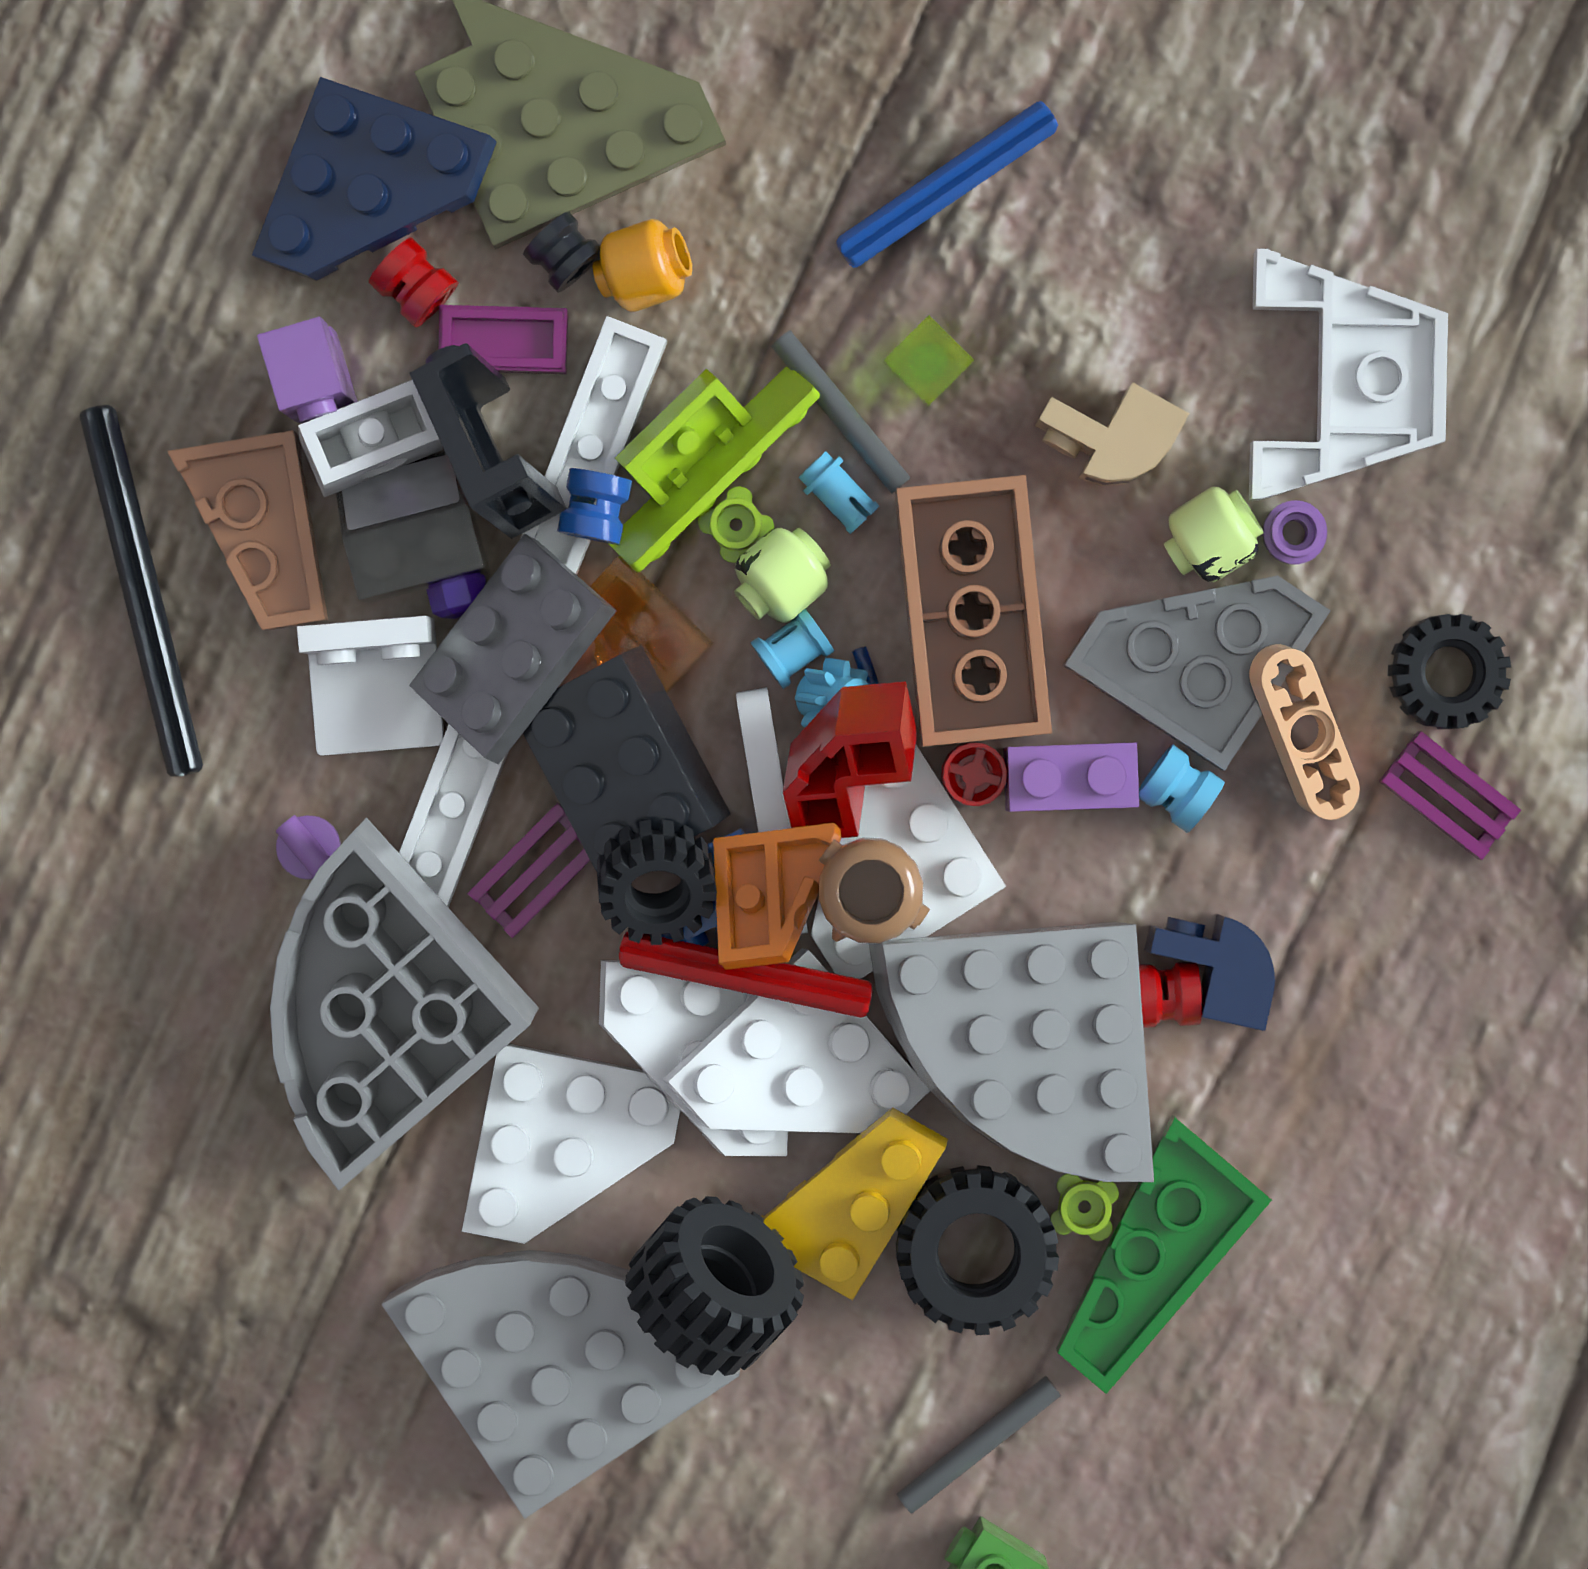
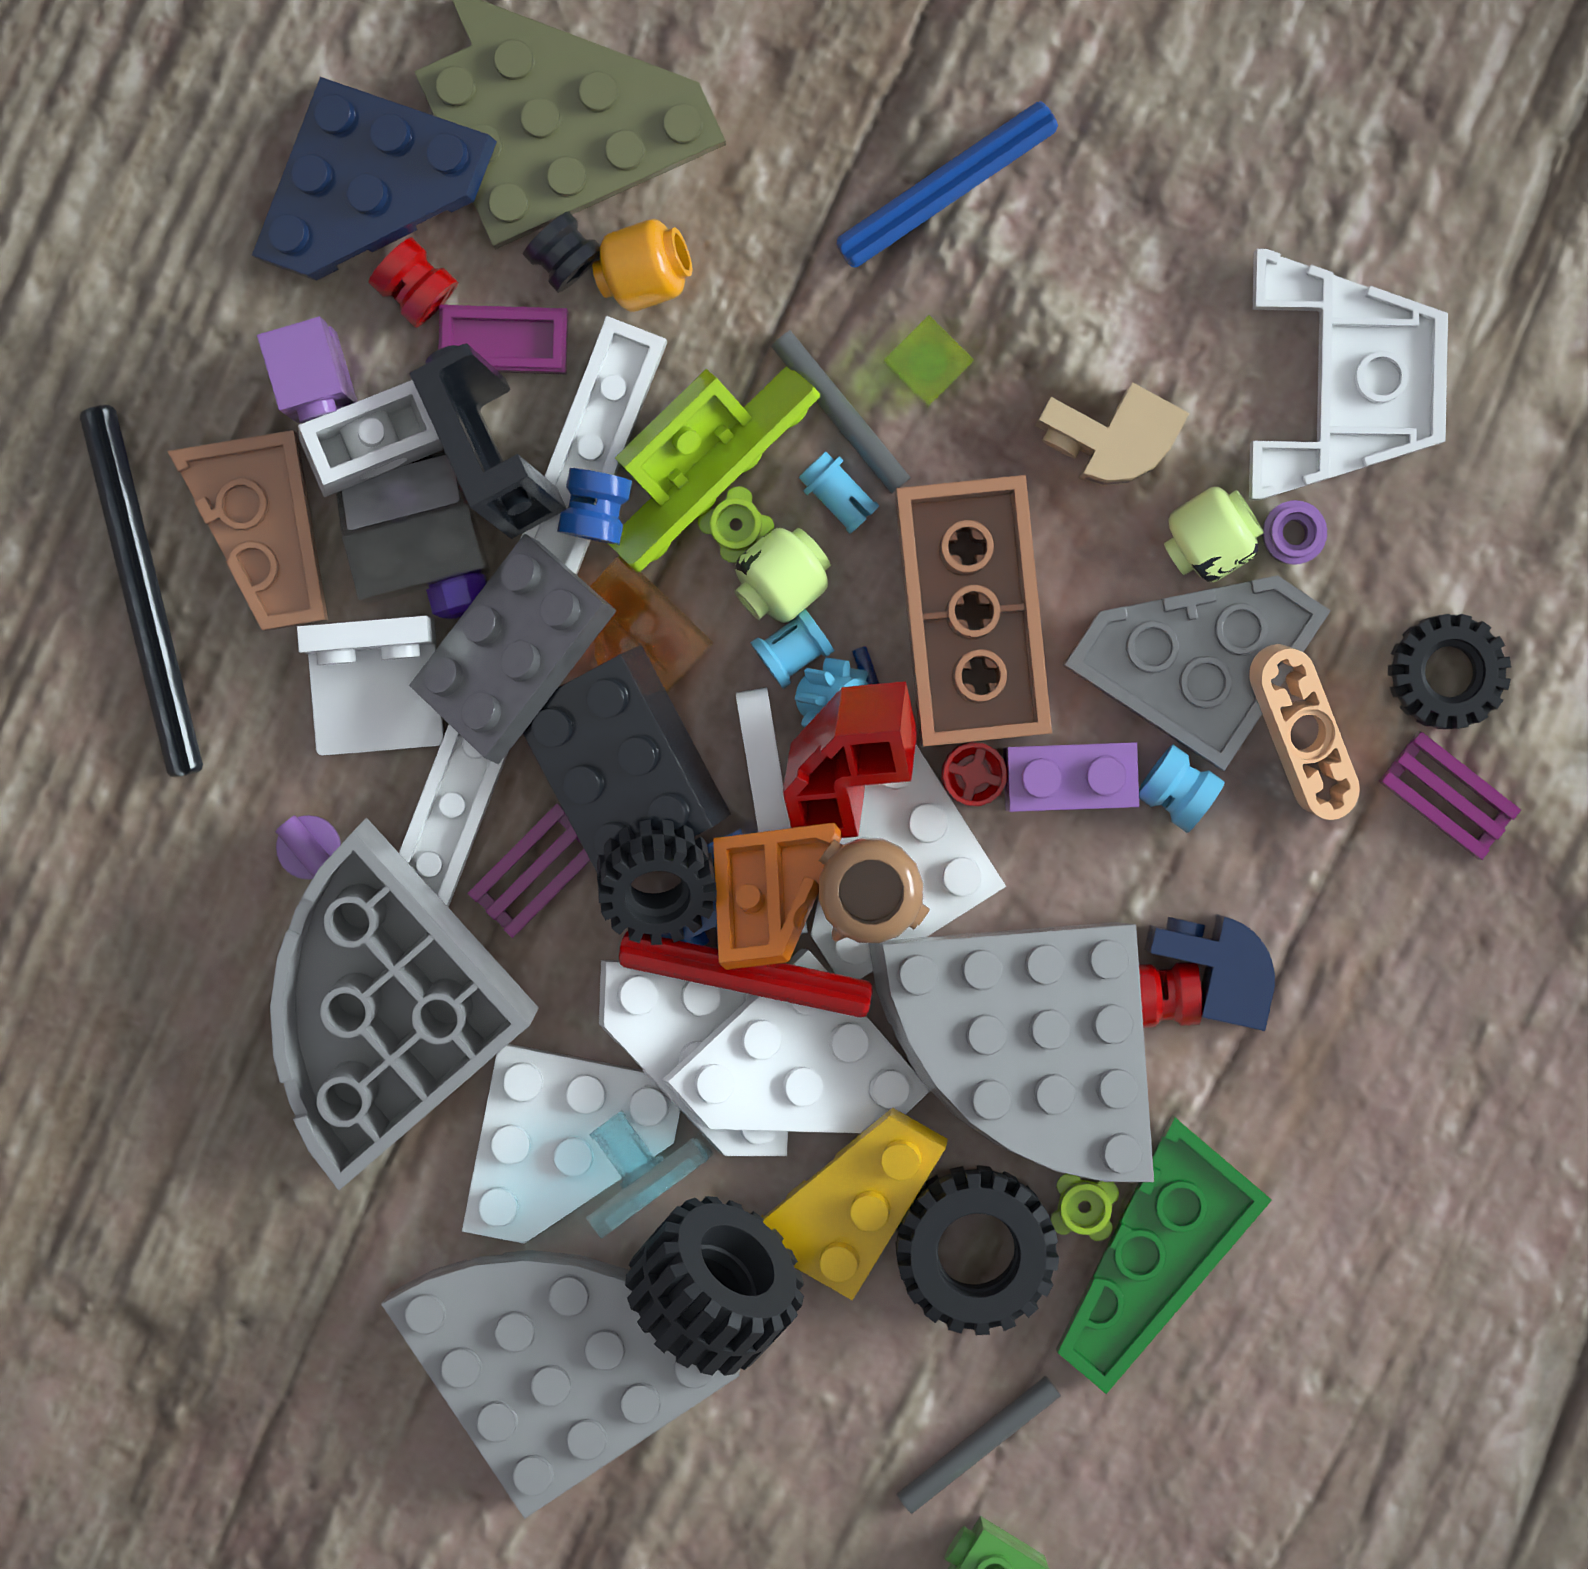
(642, 1173): none -> clear light blue tile

